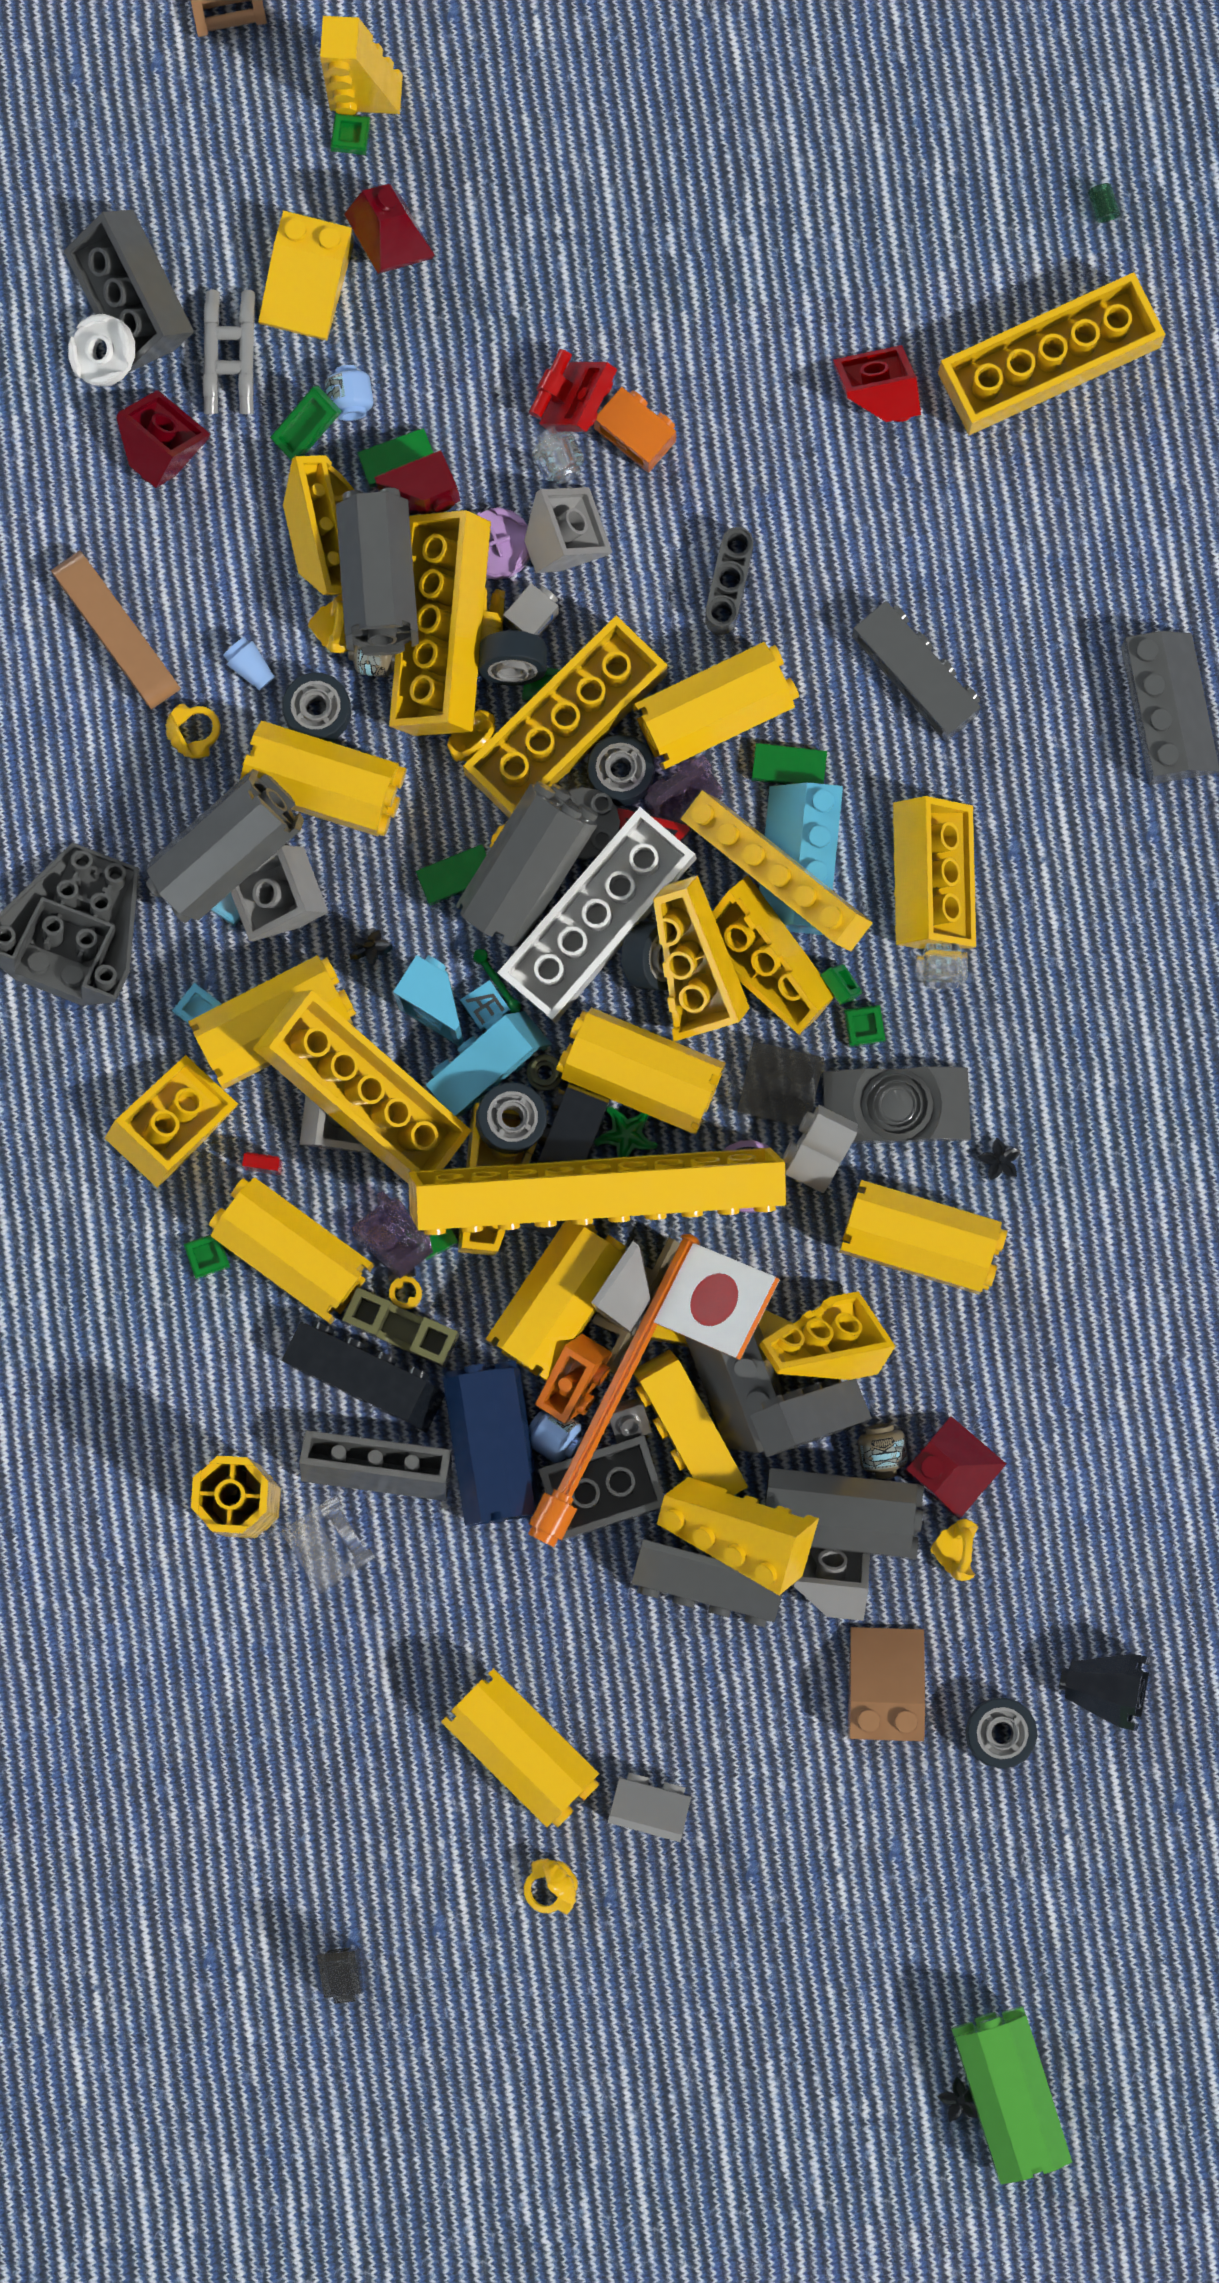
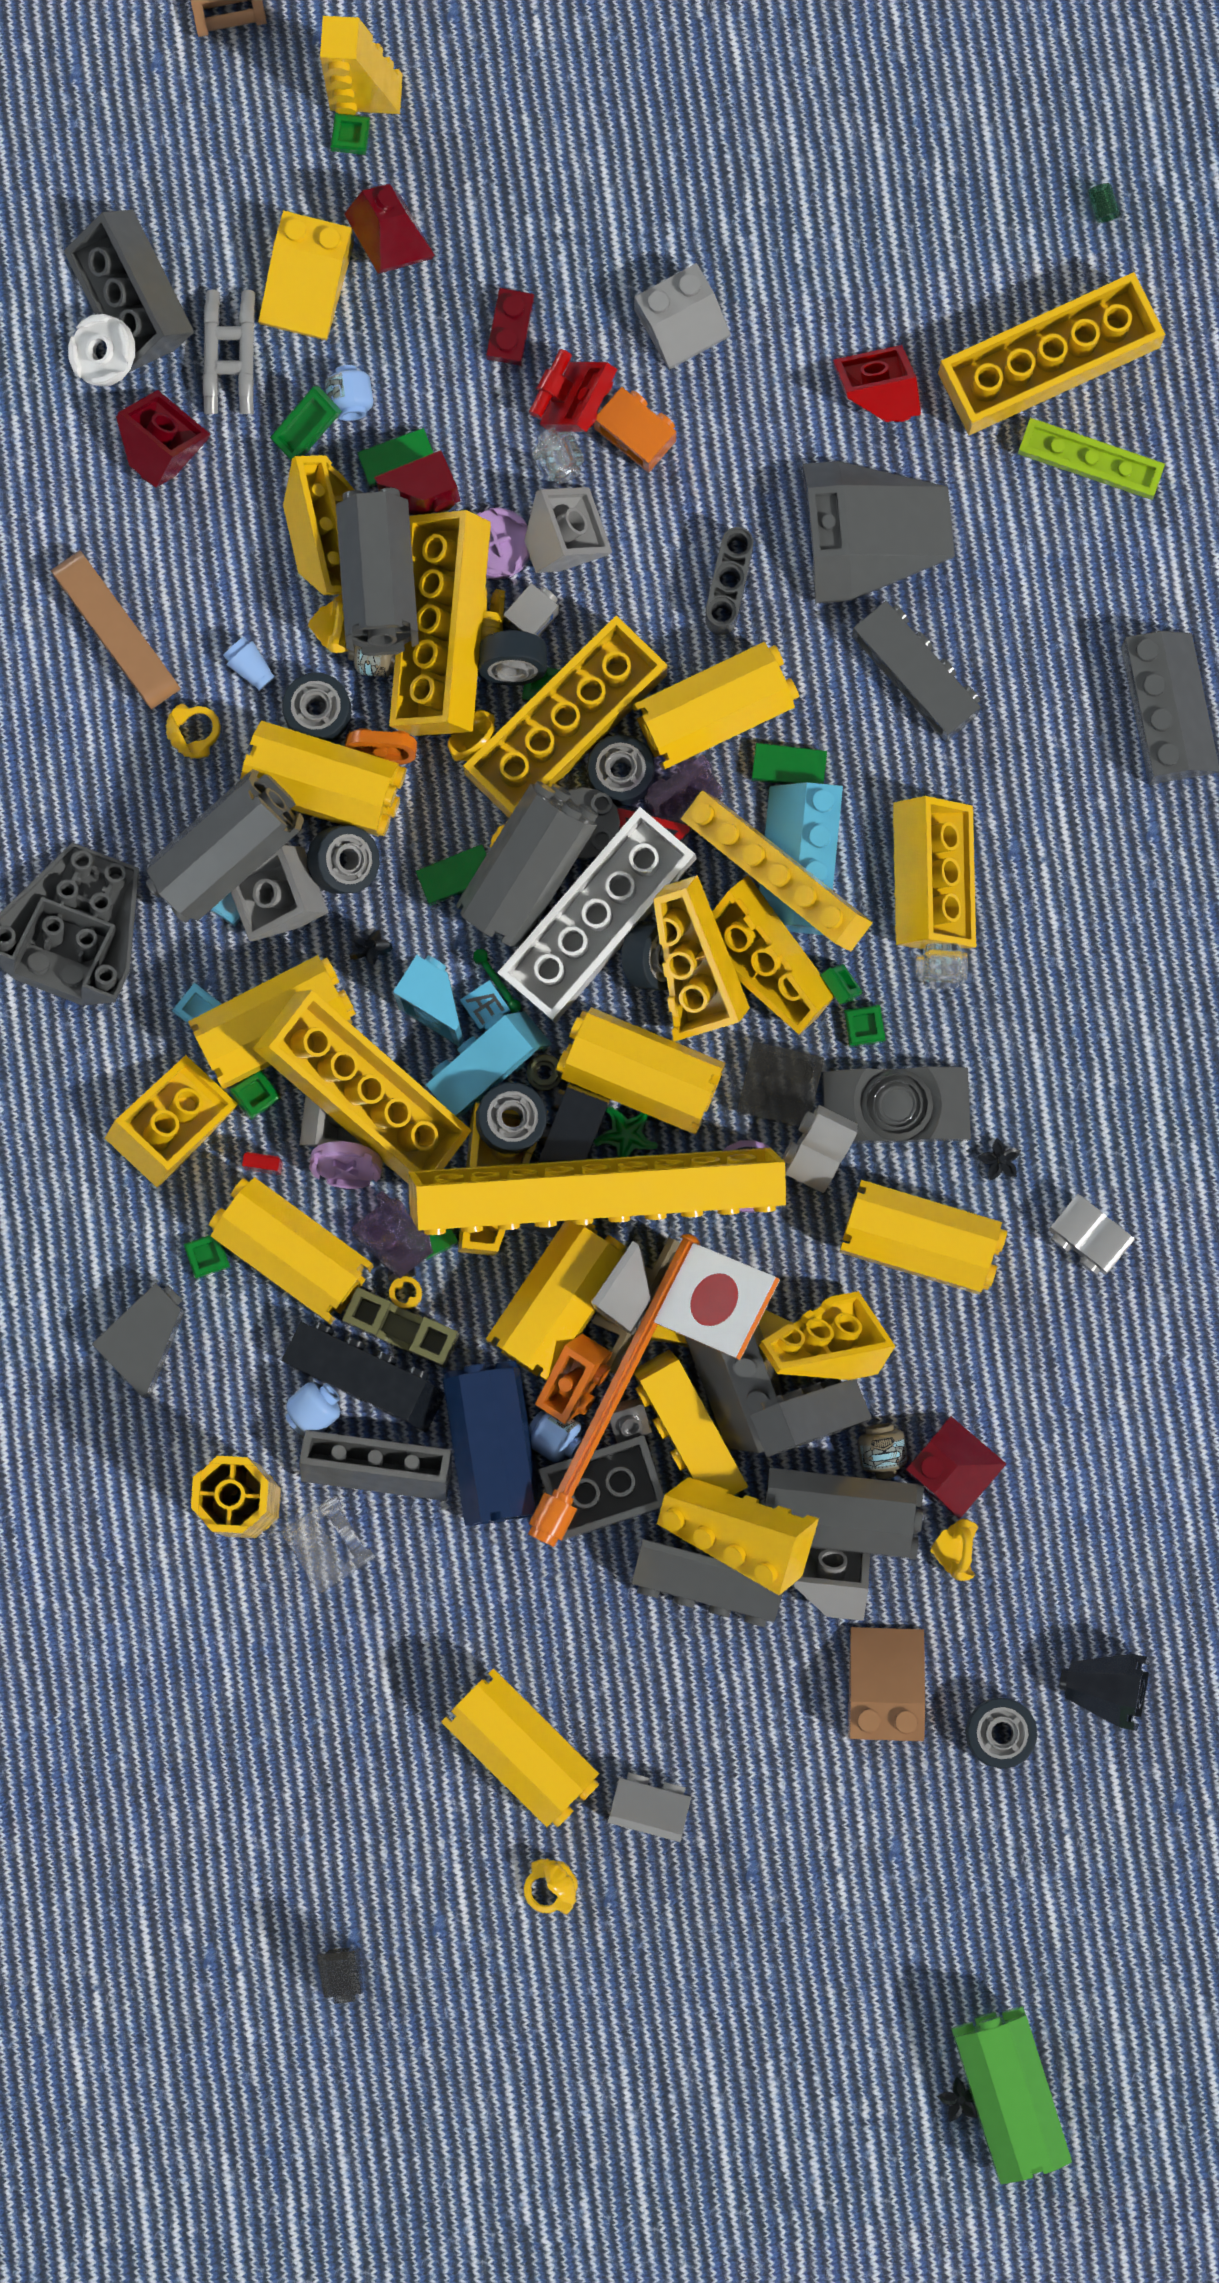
(143, 1337): none -> dark grey slope
(254, 1094): none -> green tile
(313, 1408): none -> light blue head
(346, 1164): none -> lavender tile
(361, 859): none -> wheel
(392, 746): none -> orange plate
(510, 326): none -> dark red plate
(681, 316): none -> light grey slope
(872, 528): none -> dark grey wedge
(1090, 1235): none -> light grey brick
(1091, 458): none -> lime plate

